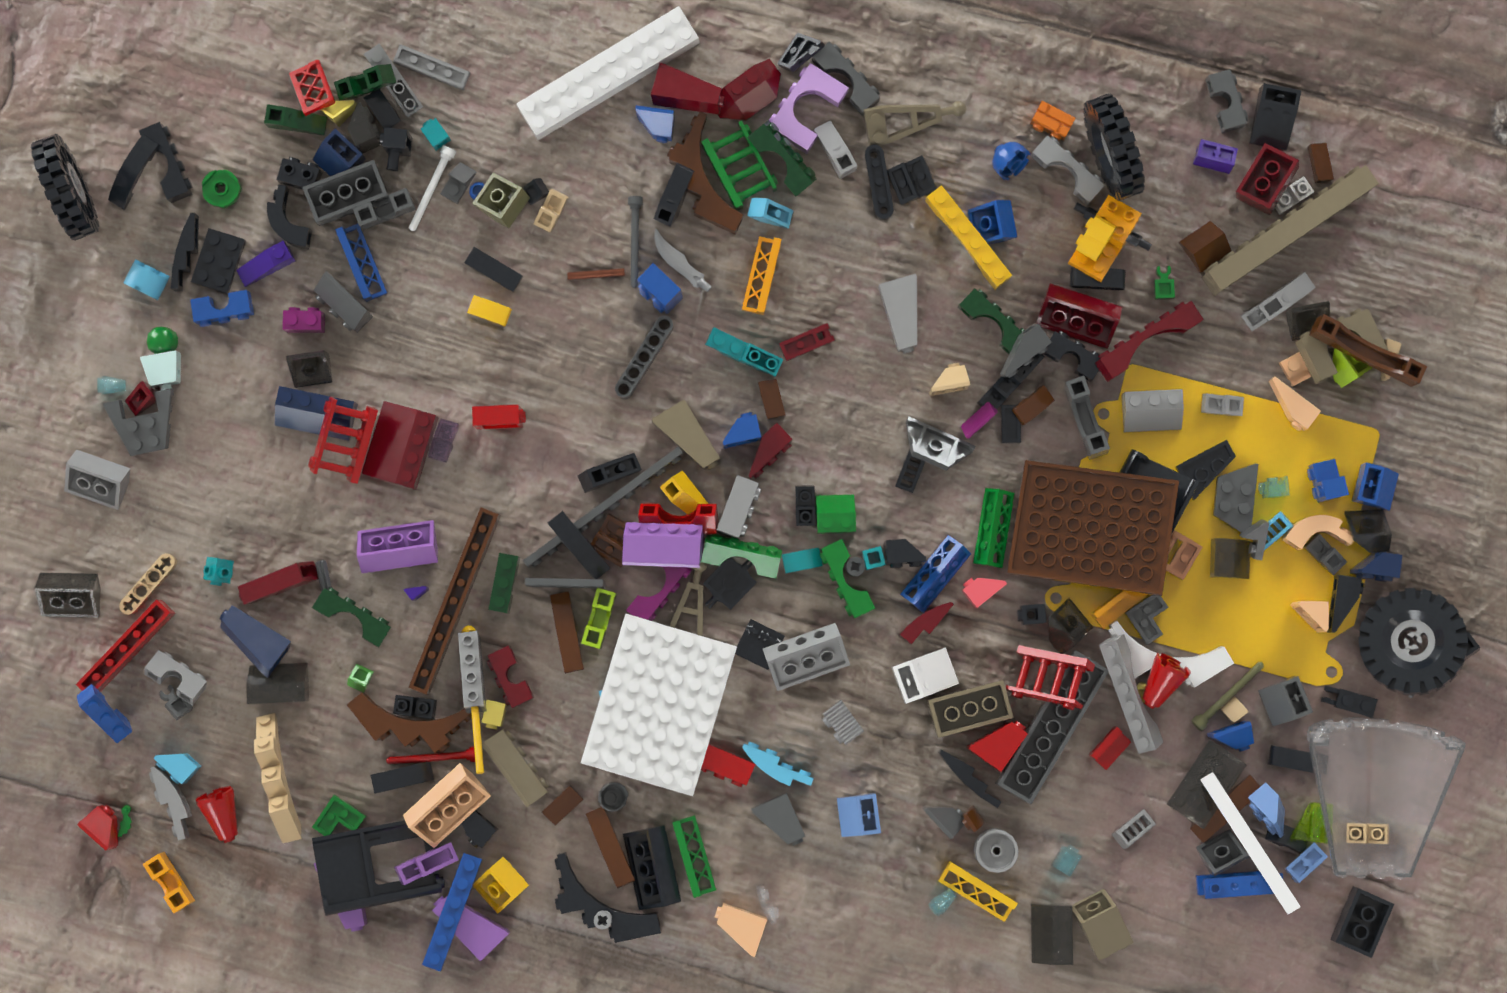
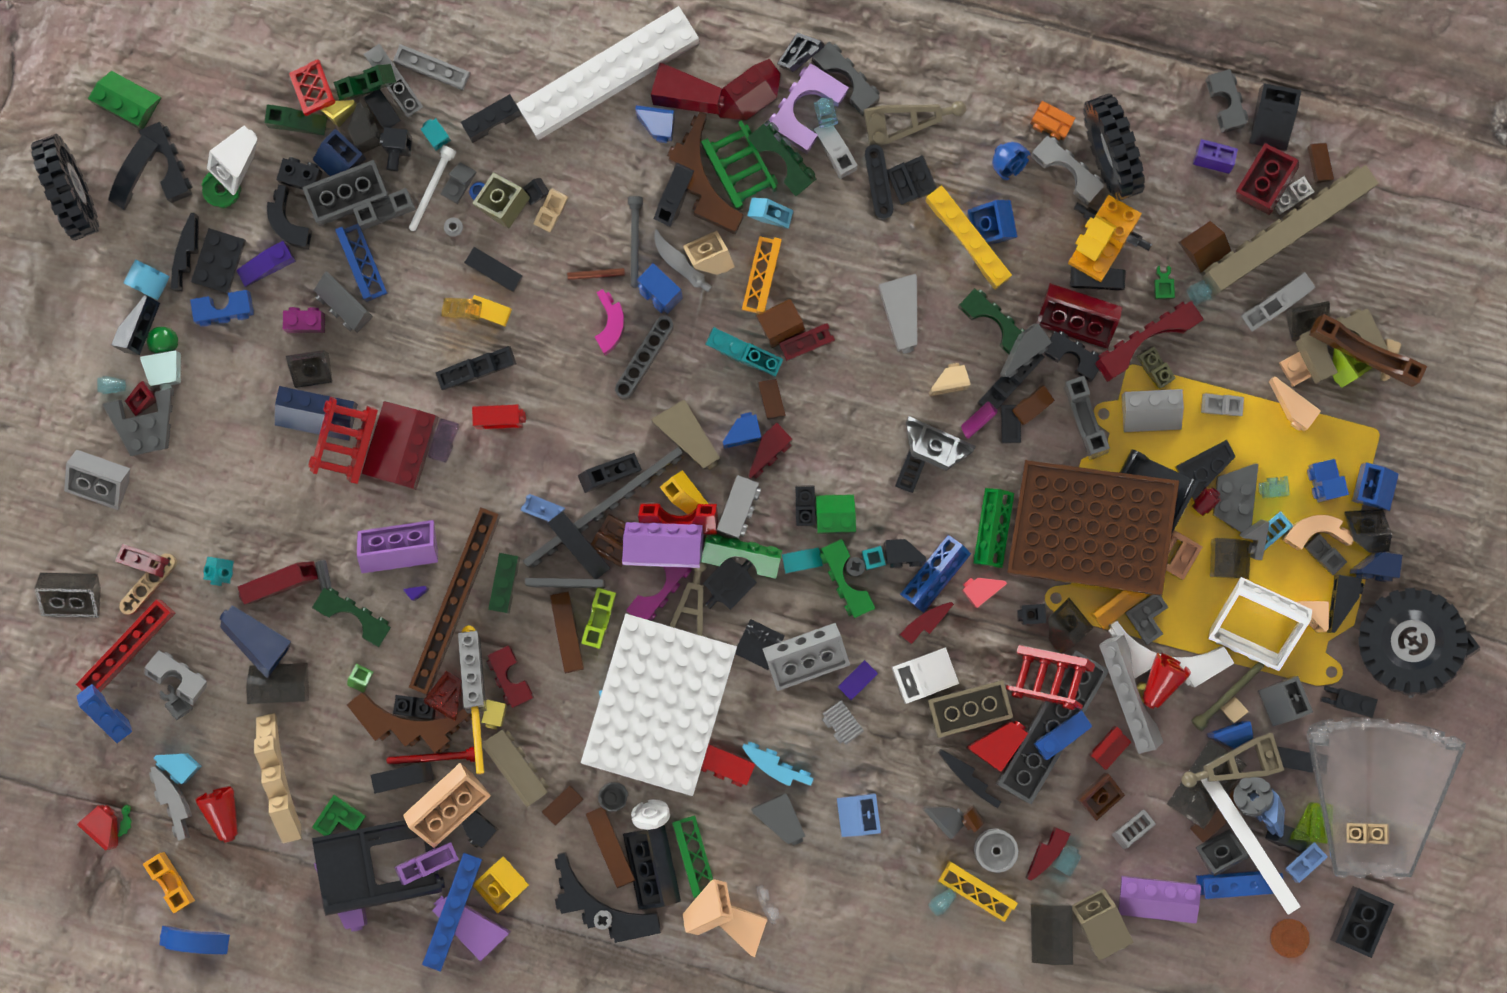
(124, 99): none -> green slope
(136, 327): none -> black slope
(141, 560): none -> plate
(194, 941): none -> blue arch
(232, 158): none -> white slope
(445, 695): none -> clear red wing
(453, 233): none -> light grey plate
(472, 311): none -> clear yellow slope
(475, 368): none -> black slope
(500, 112): none -> black arch
(541, 508): none -> medium blue hinge
(614, 329): none -> dark pink arch
(650, 815): none -> white tile
(708, 909): none -> light nougat slope
(709, 254): none -> tan slope
(781, 323): none -> reddish brown slope
(825, 107): none -> clear light blue brick
(857, 680): none -> dark purple slope
(1047, 853): none -> dark red slope
(1062, 735): none -> blue slope
(1100, 796): none -> reddish brown slope
(1155, 367): none -> olive slope
(1159, 899): none -> medium lavender slope
(1199, 292): none -> clear light blue brick
(1206, 501): none -> dark red brick
(1259, 805): none -> dark grey plate
(1267, 755): none -> dark tan plate
(1272, 601): none -> white window
(1289, 938): none -> clear orange tile

